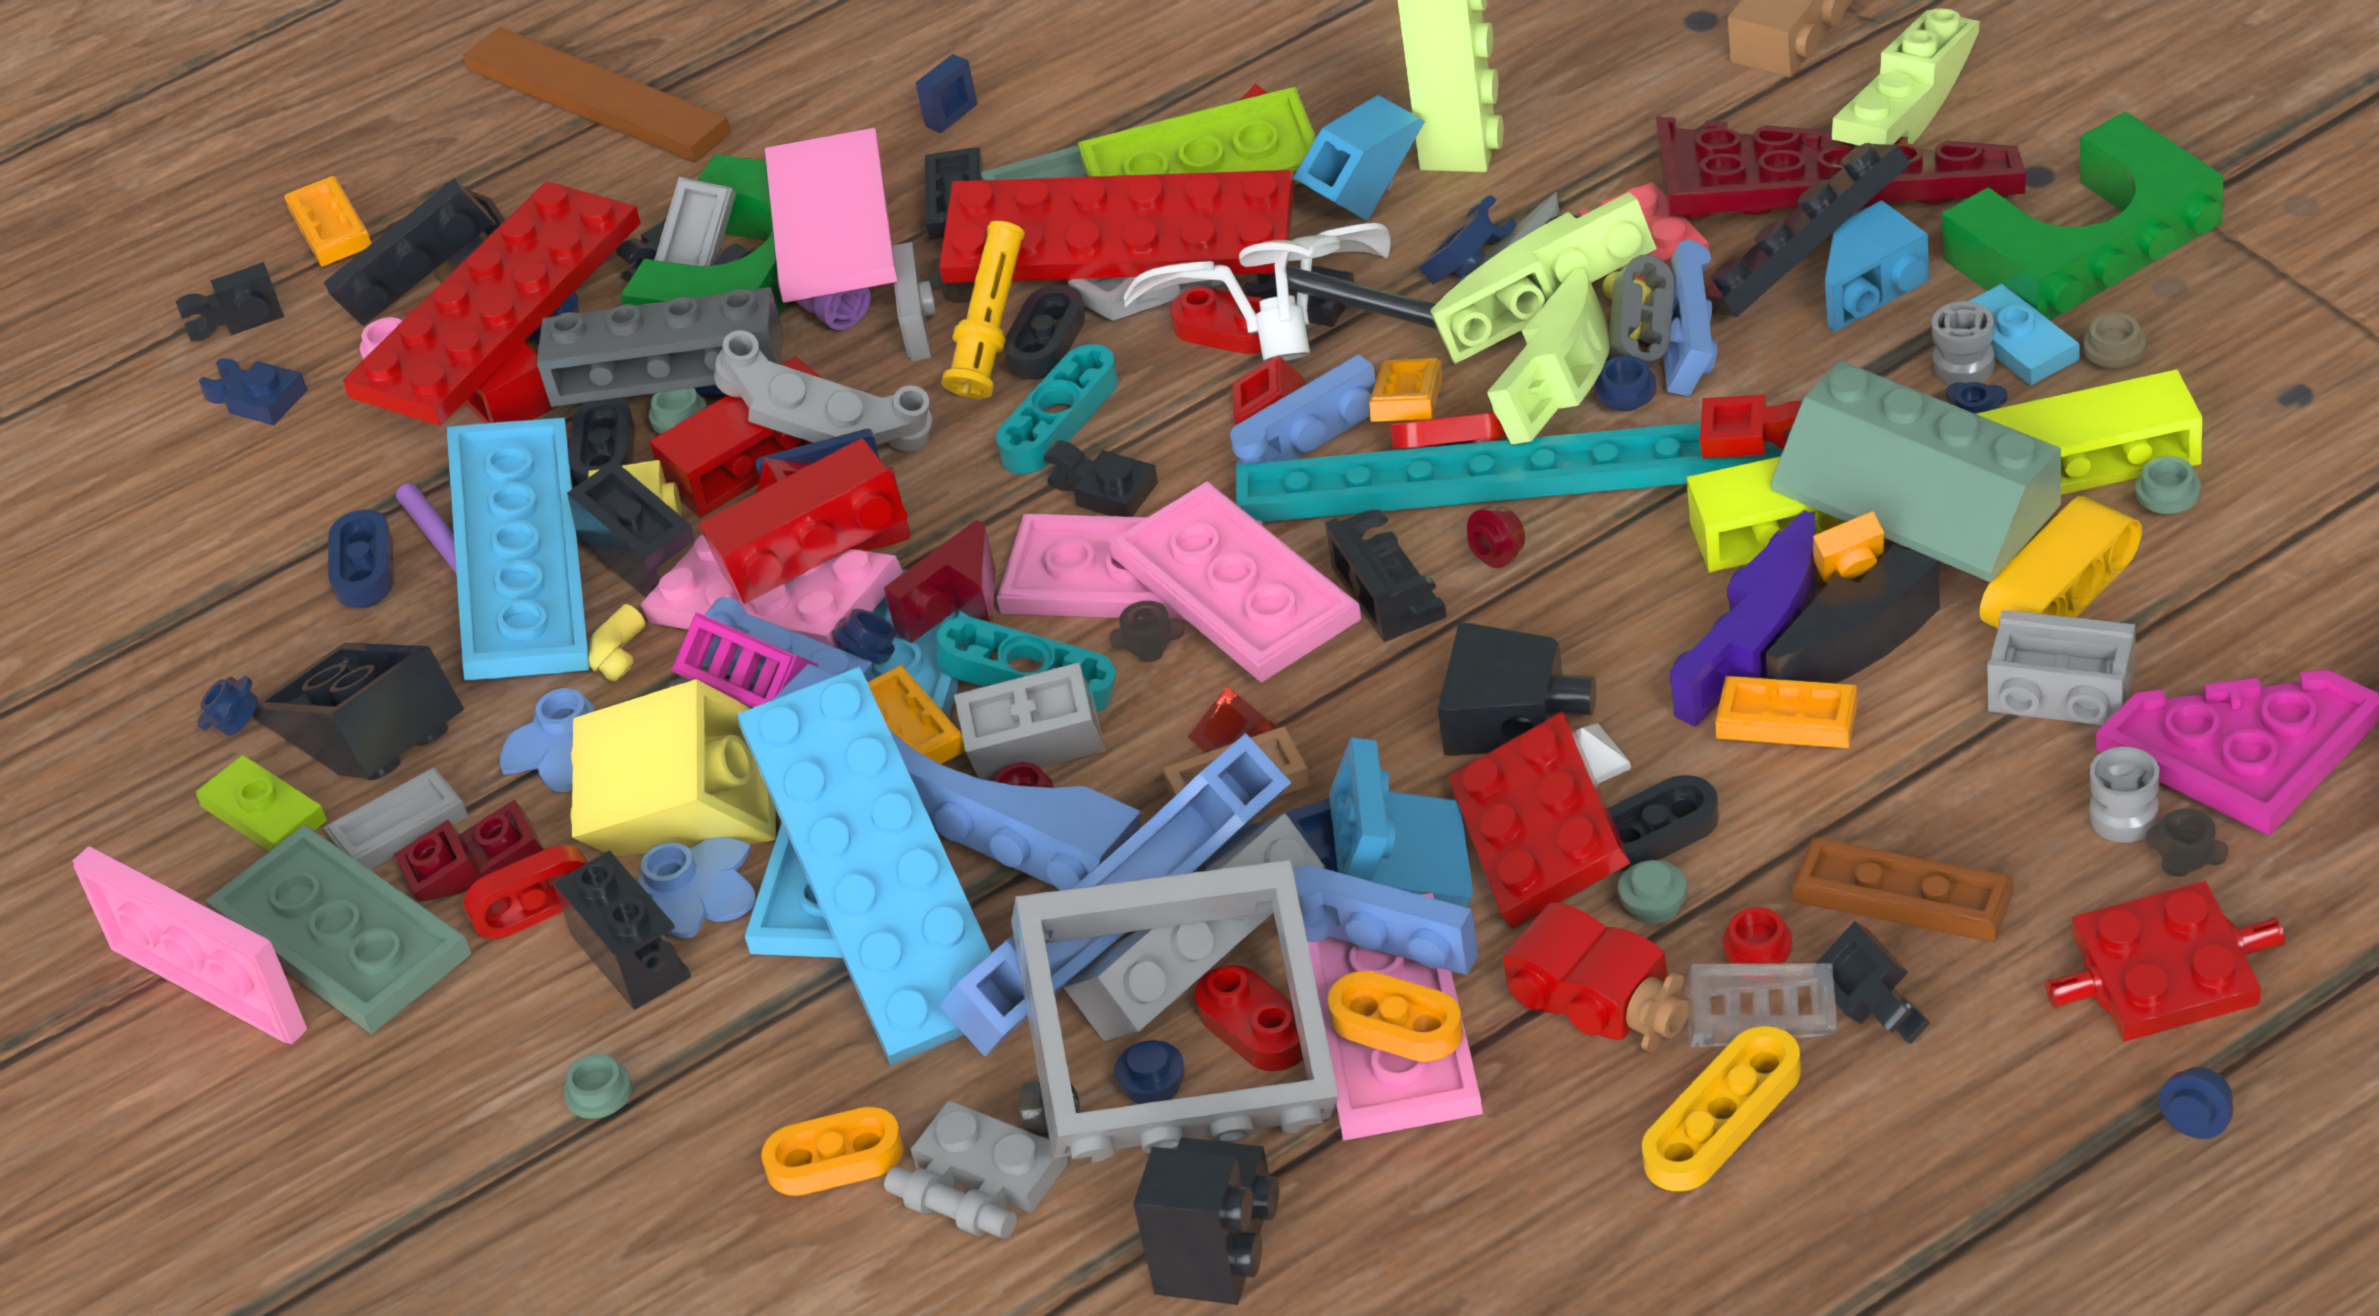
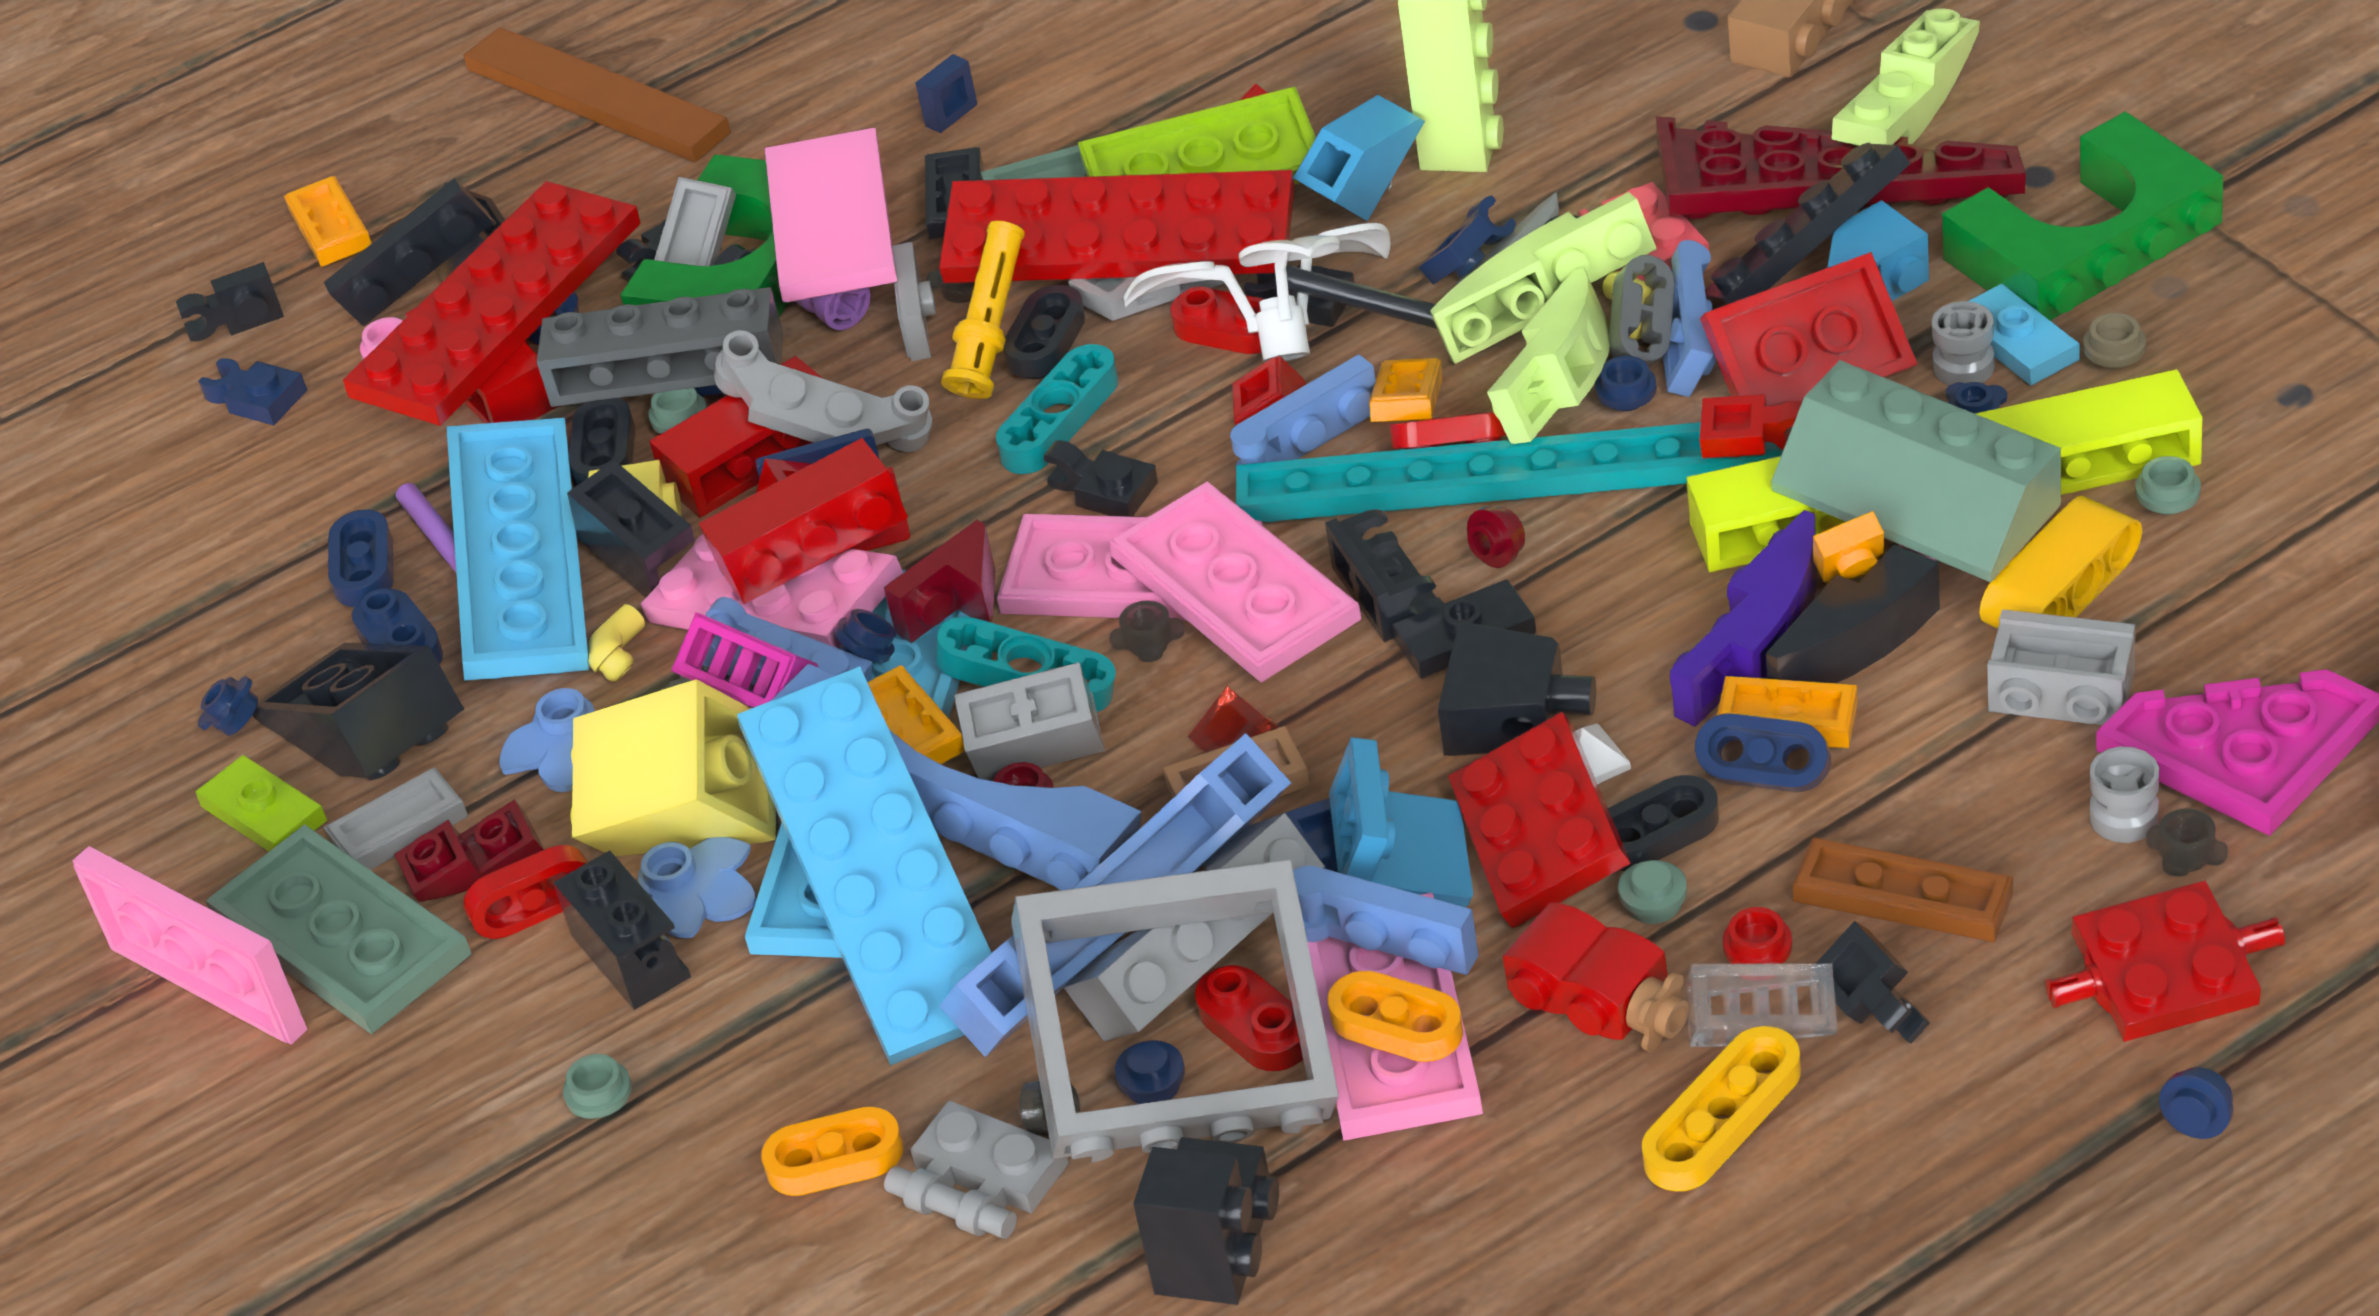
(394, 619): none -> dark blue plate
(1430, 635): none -> black plate
(1765, 752): none -> dark blue plate
(1799, 330): none -> red plate

